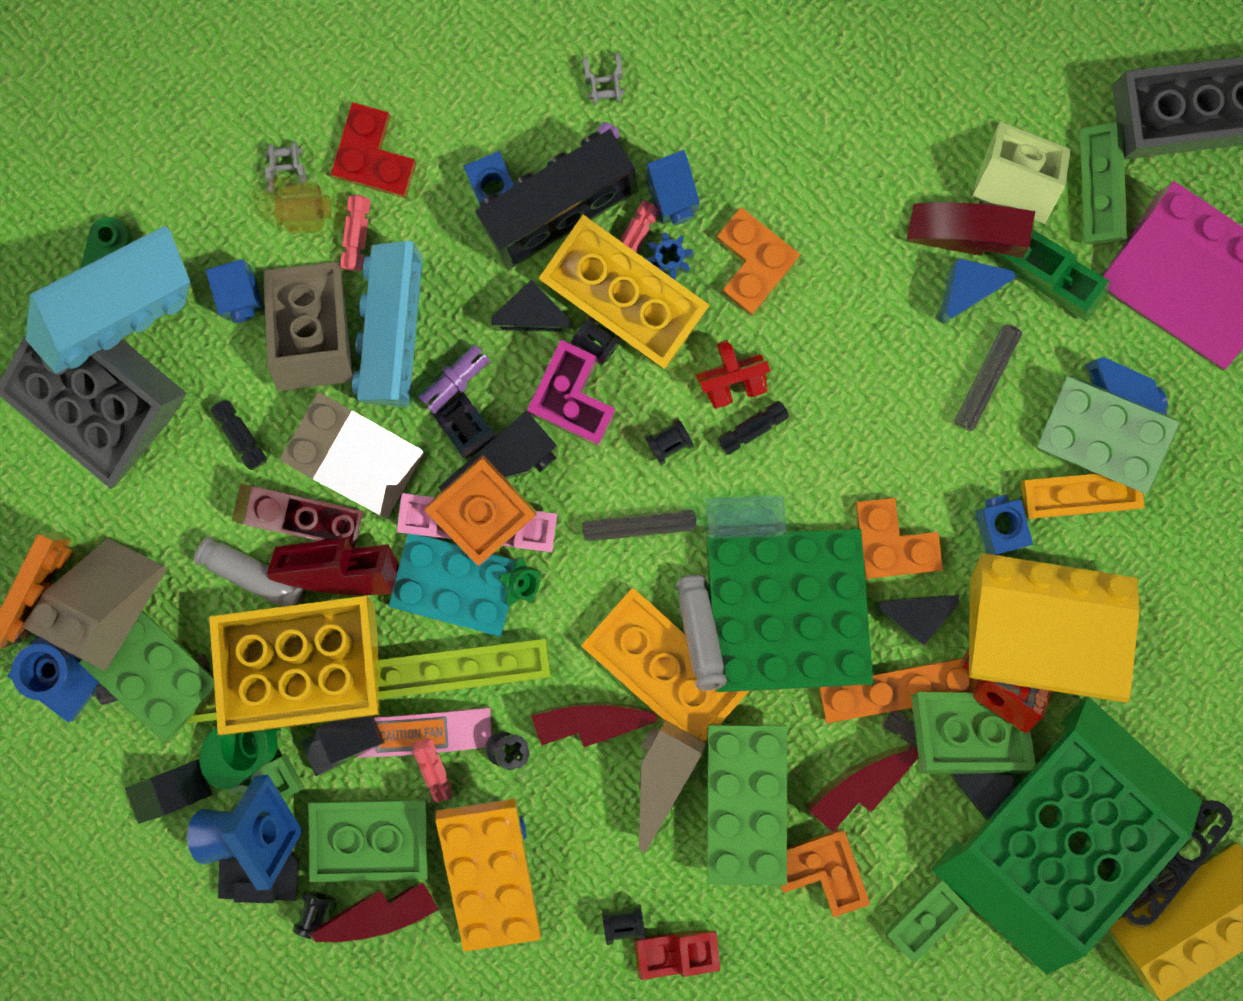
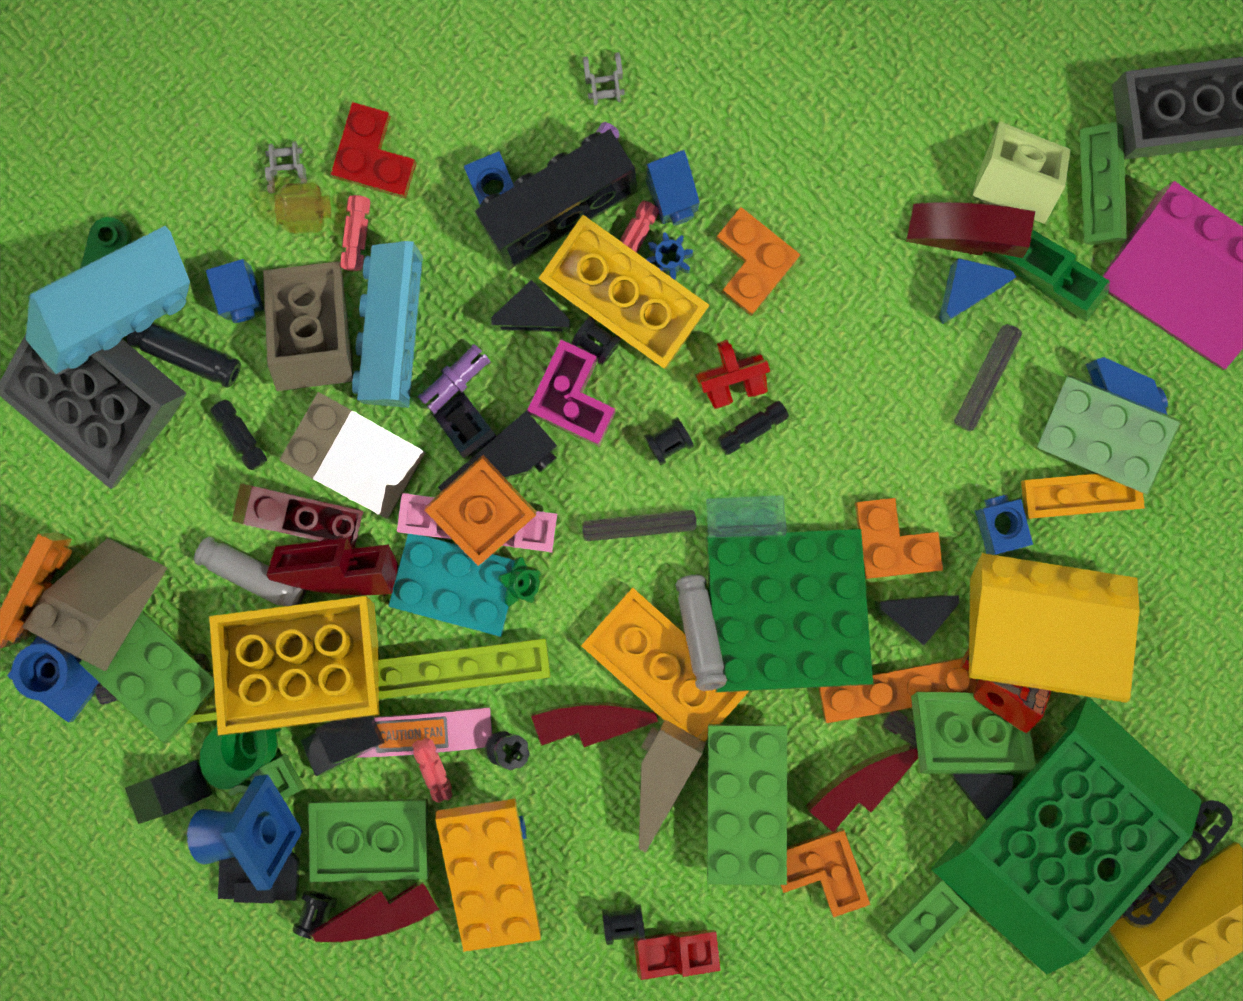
(186, 354): none -> black axle

